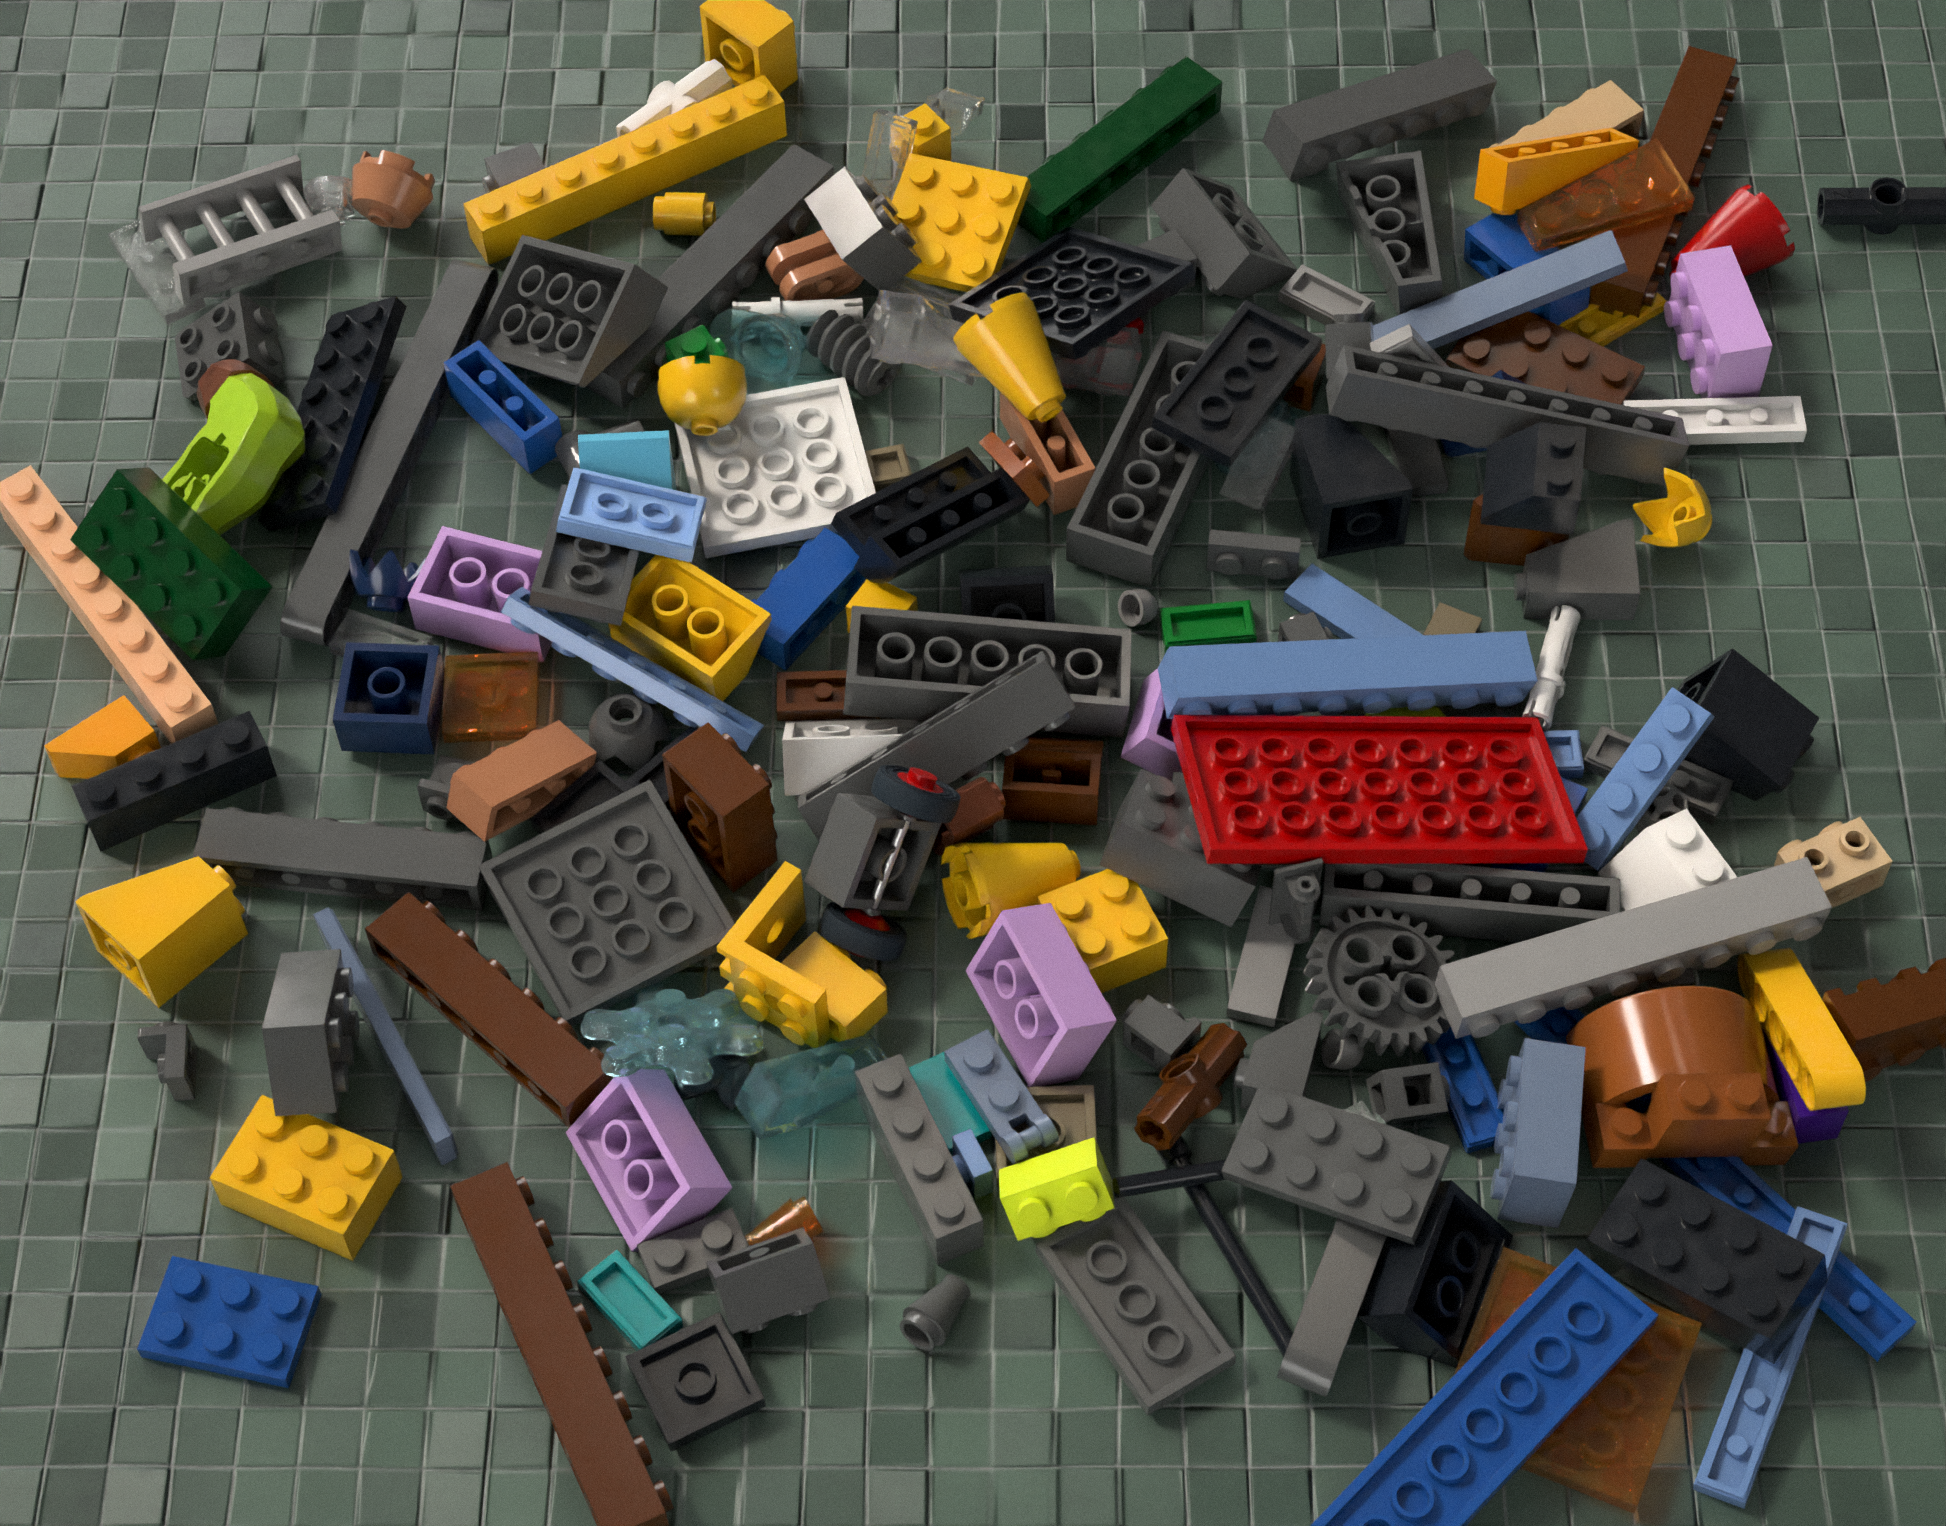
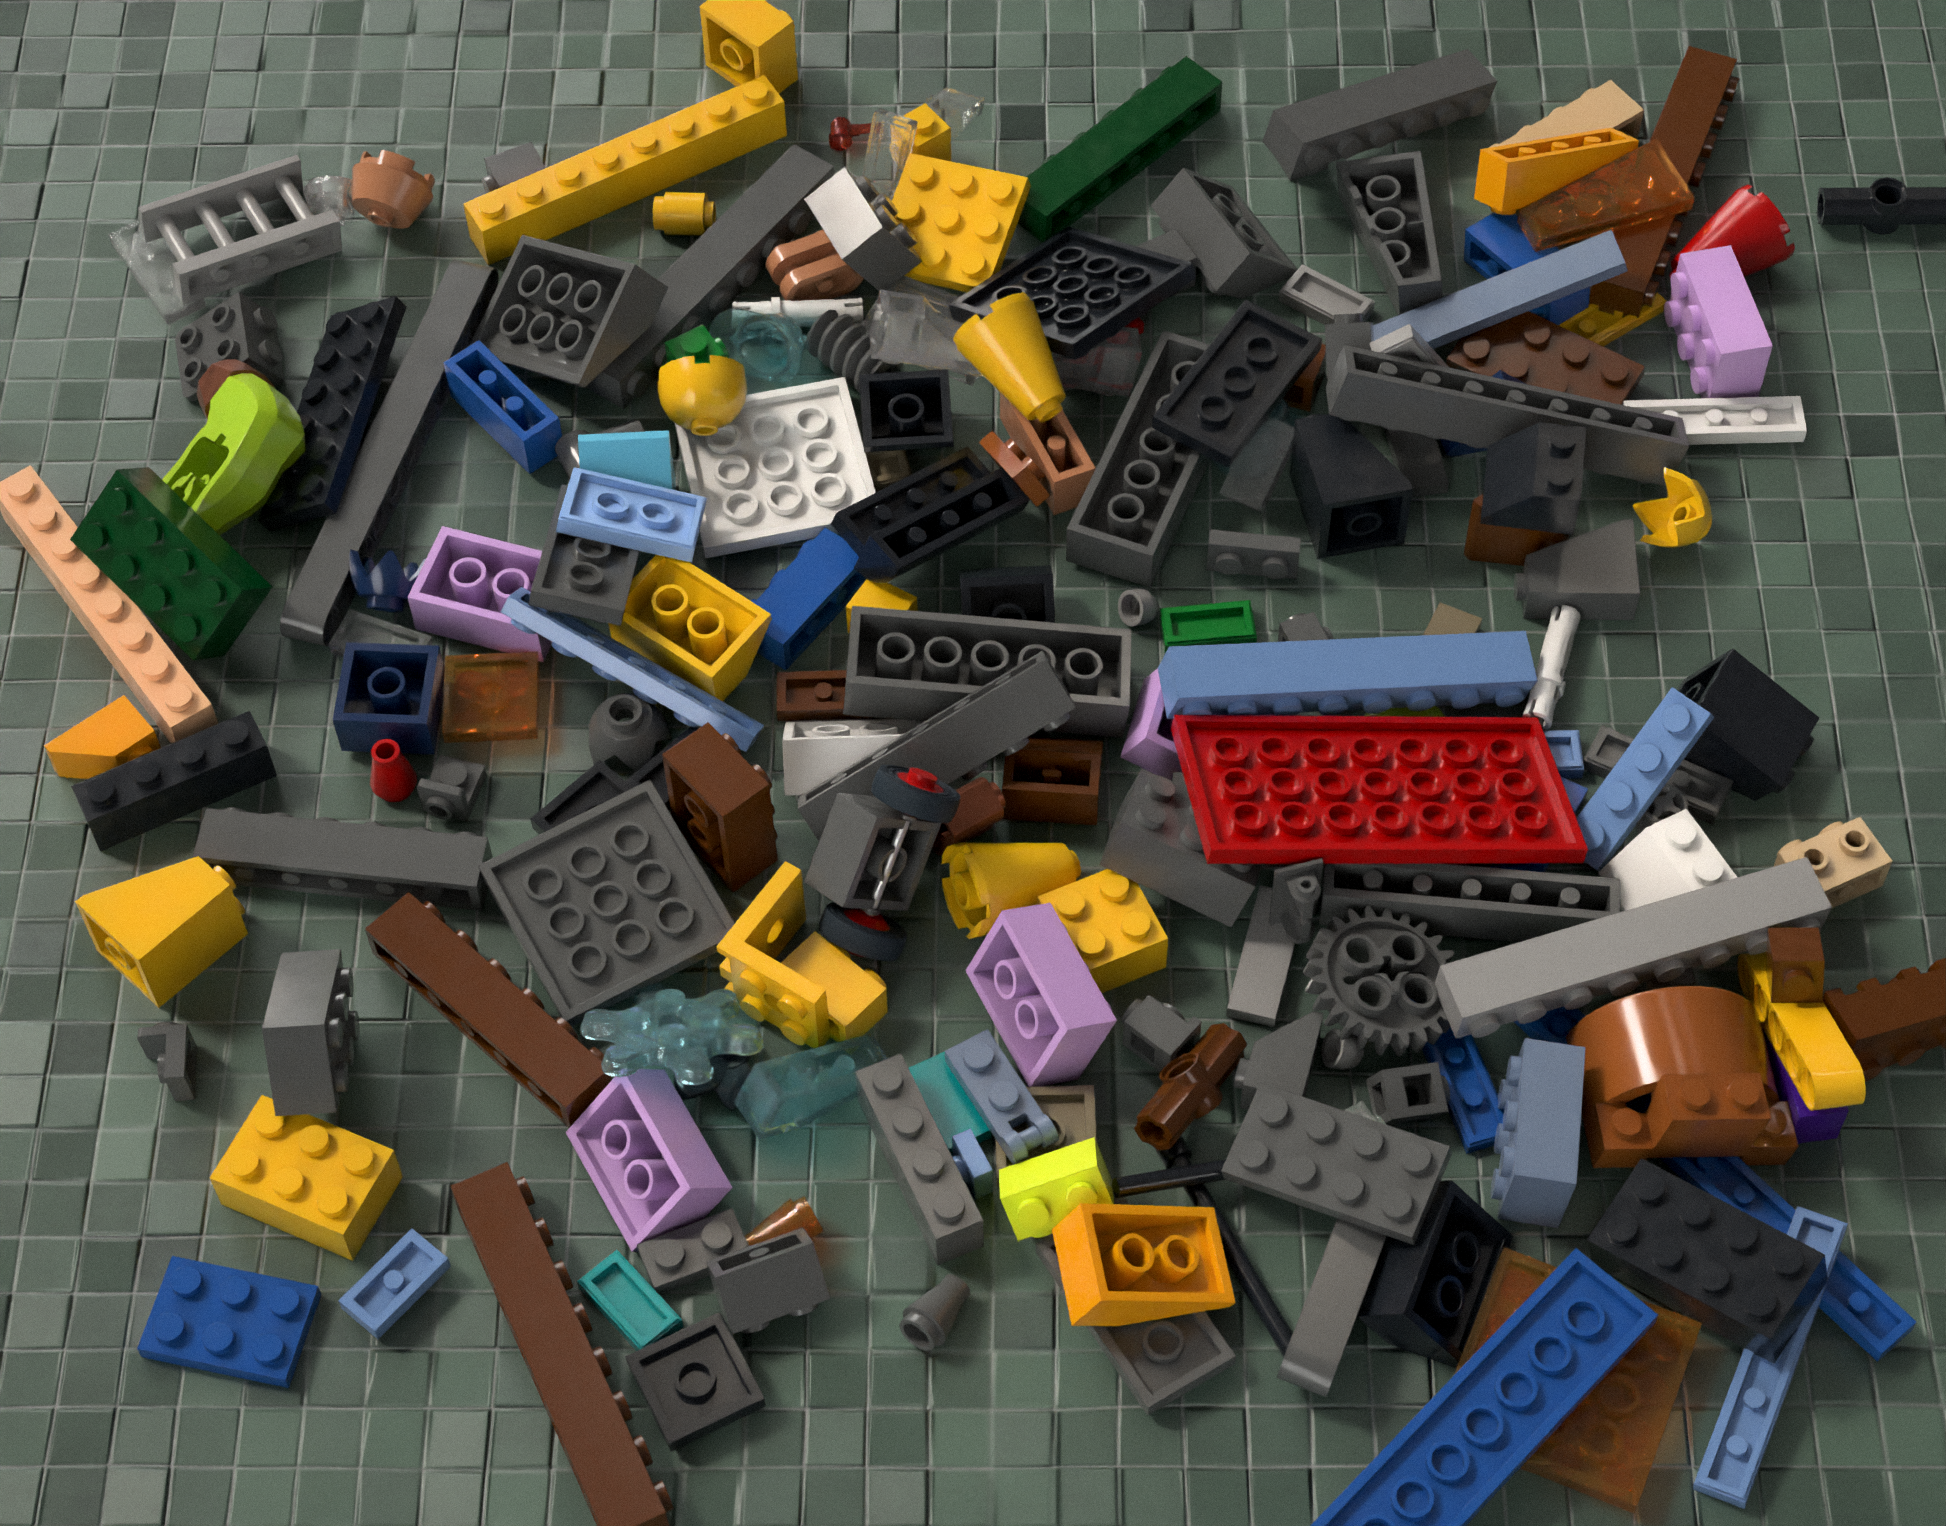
(389, 1041): sand blue tile -> none
(391, 772): none -> red cone
(394, 1283): none -> medium blue plate
(518, 779): nougat brick -> none
(670, 98): white piece -> none
(843, 131): none -> clear red hand
(906, 410): none -> black slope
(1141, 1263): none -> light orange slope
(1342, 608): medium blue tile -> none
(1795, 965): none -> reddish brown brick

